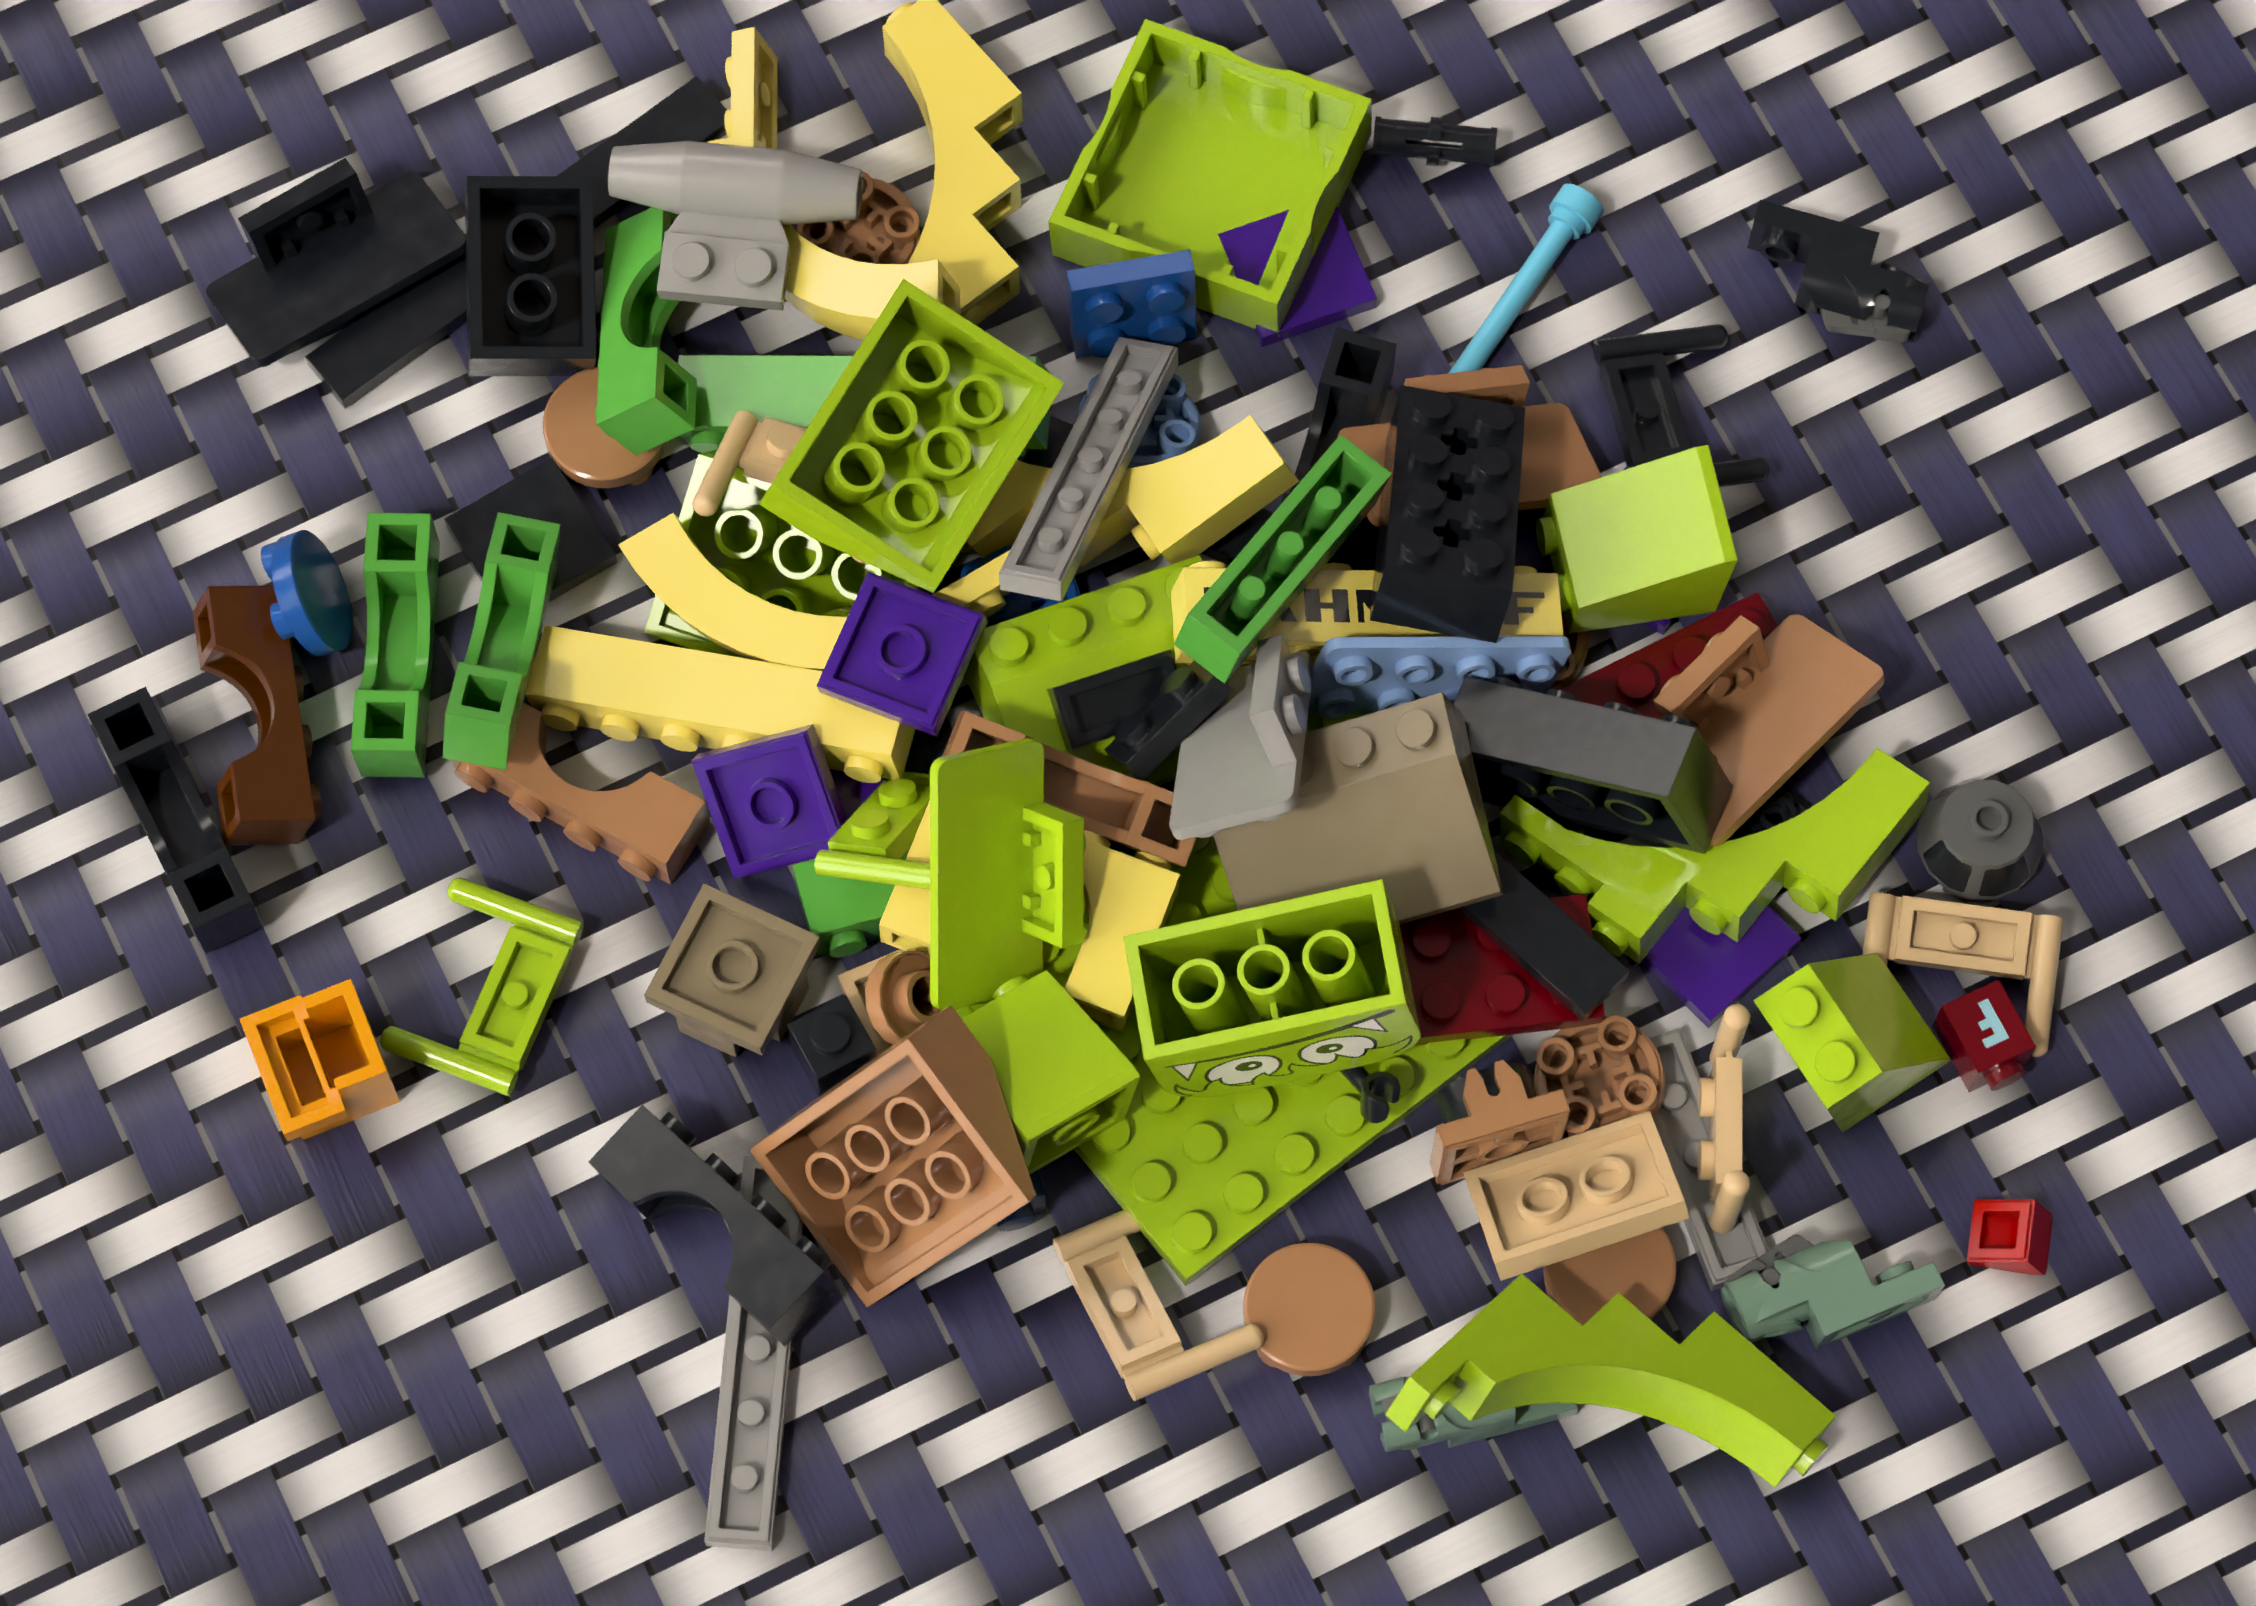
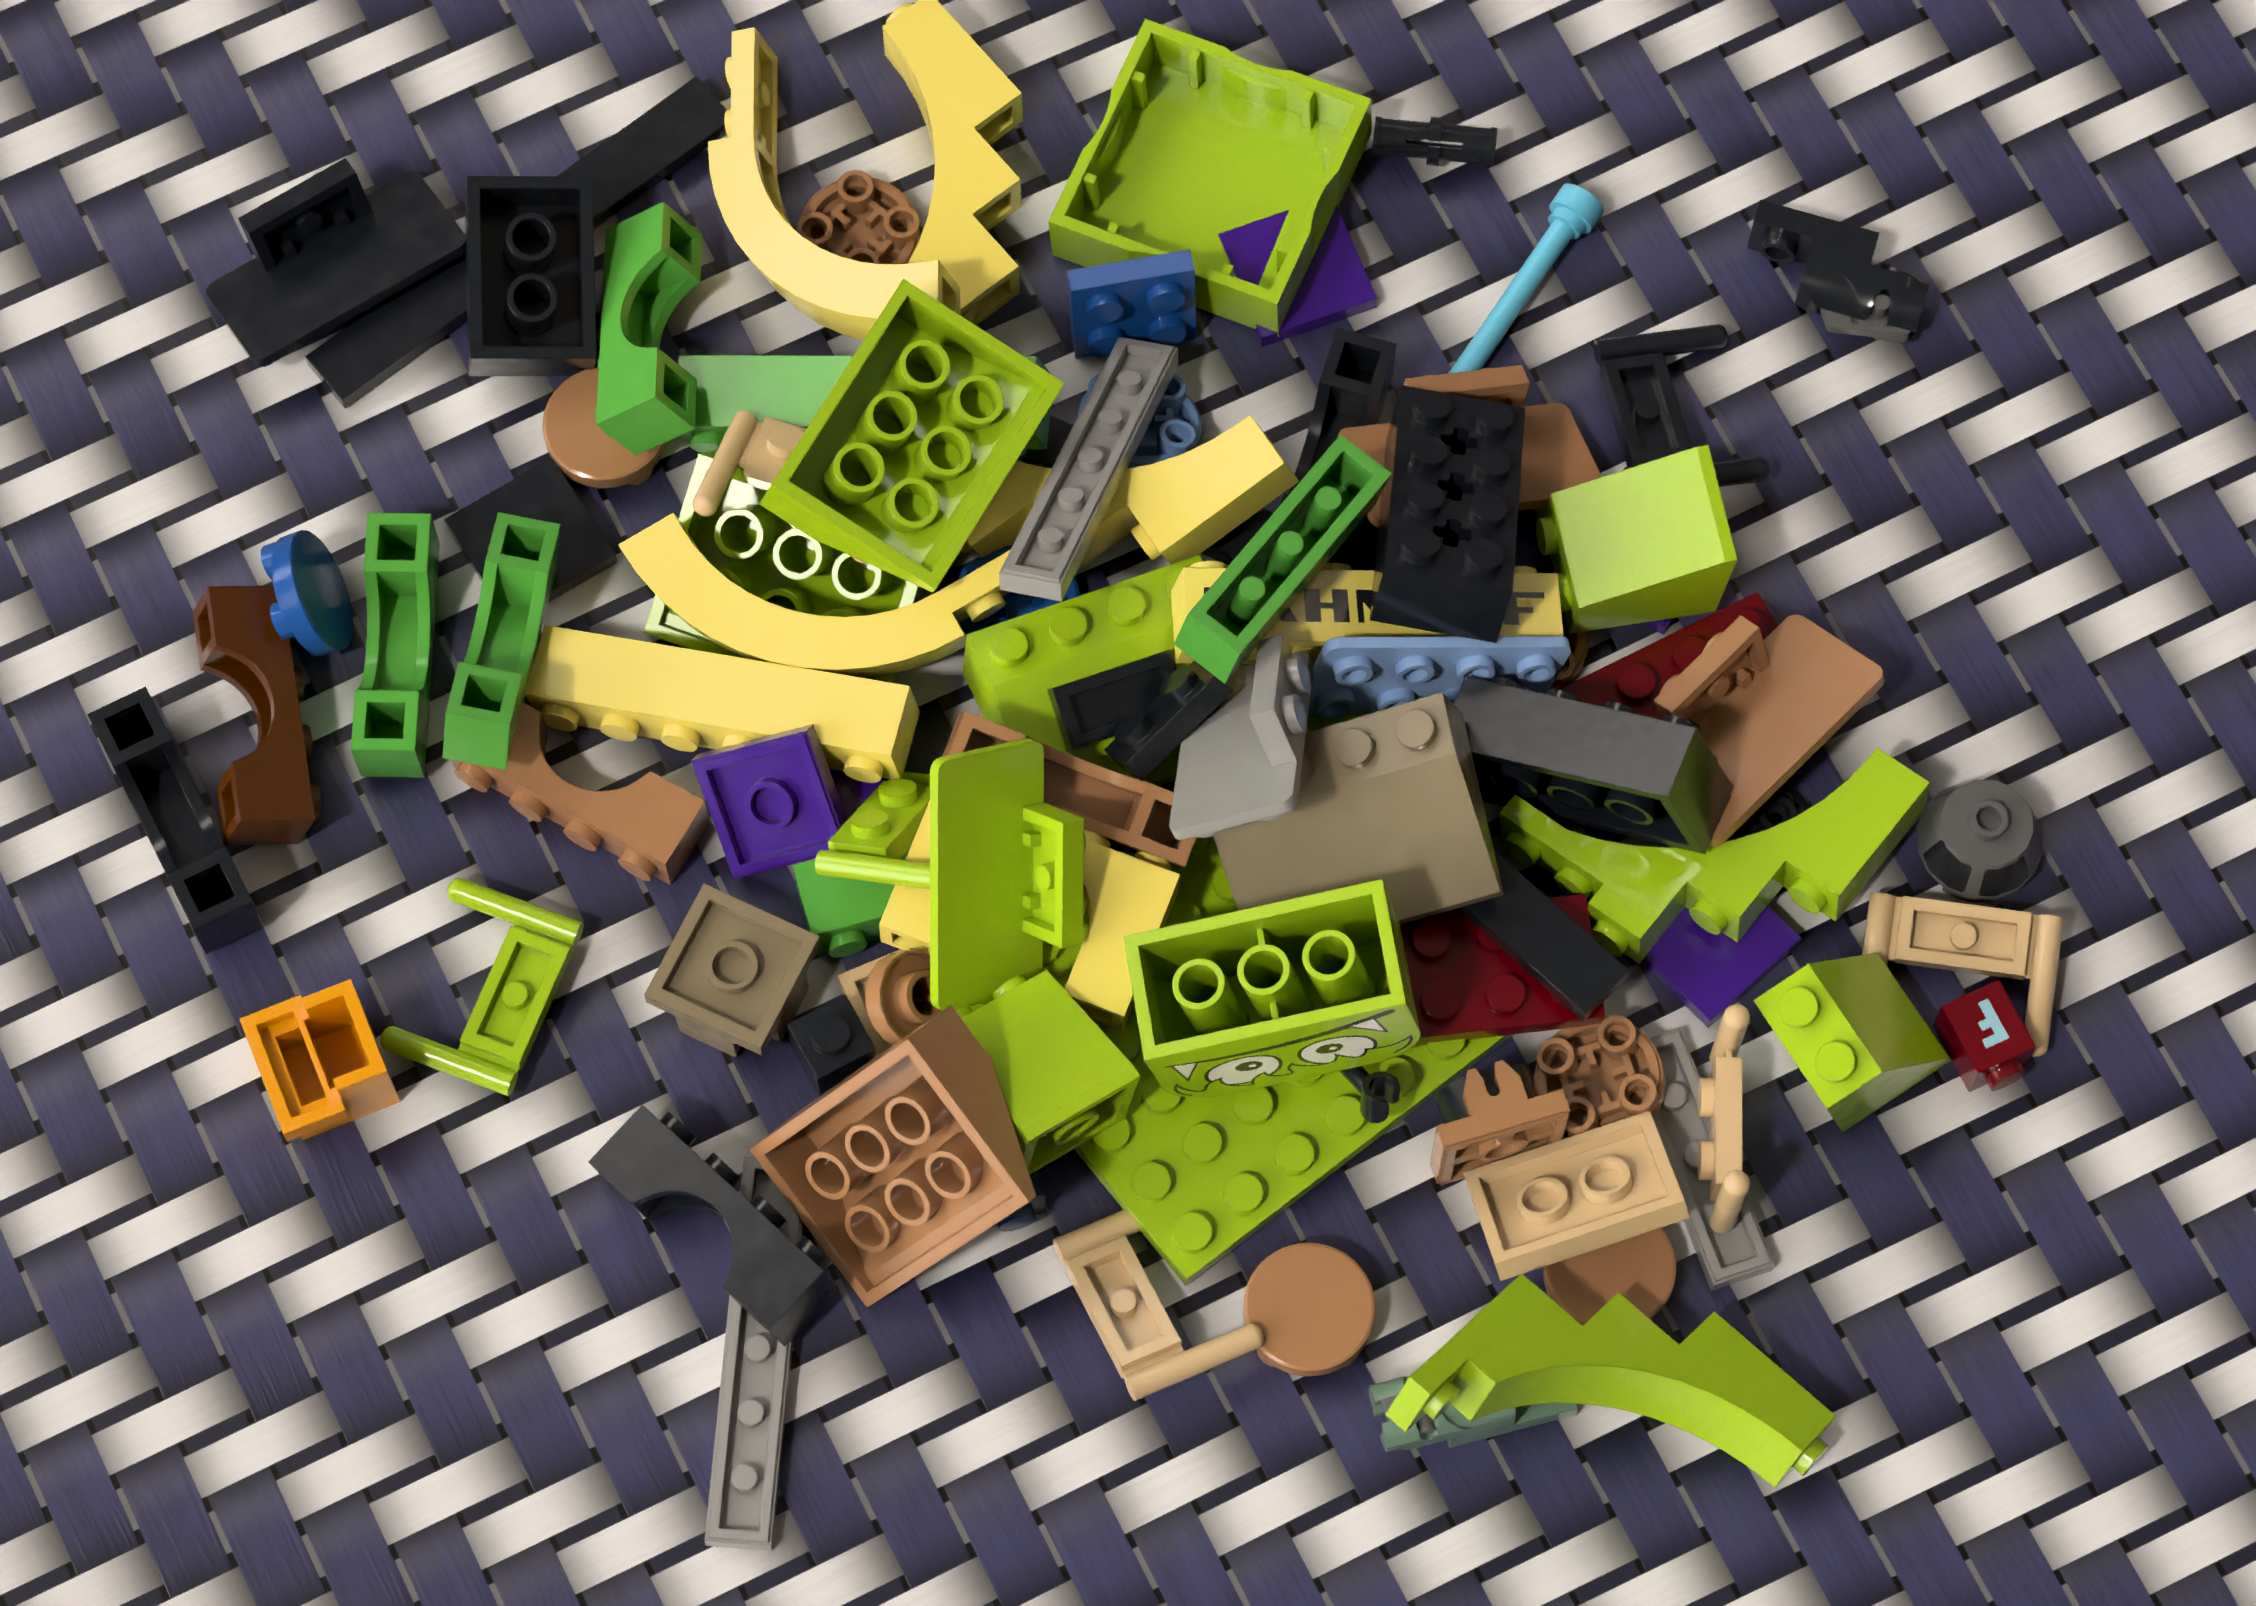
(731, 213): light grey plate -> none
(902, 653): dark purple tile -> none
(1823, 1289): sand green plate -> none
(2010, 1236): red slope -> none

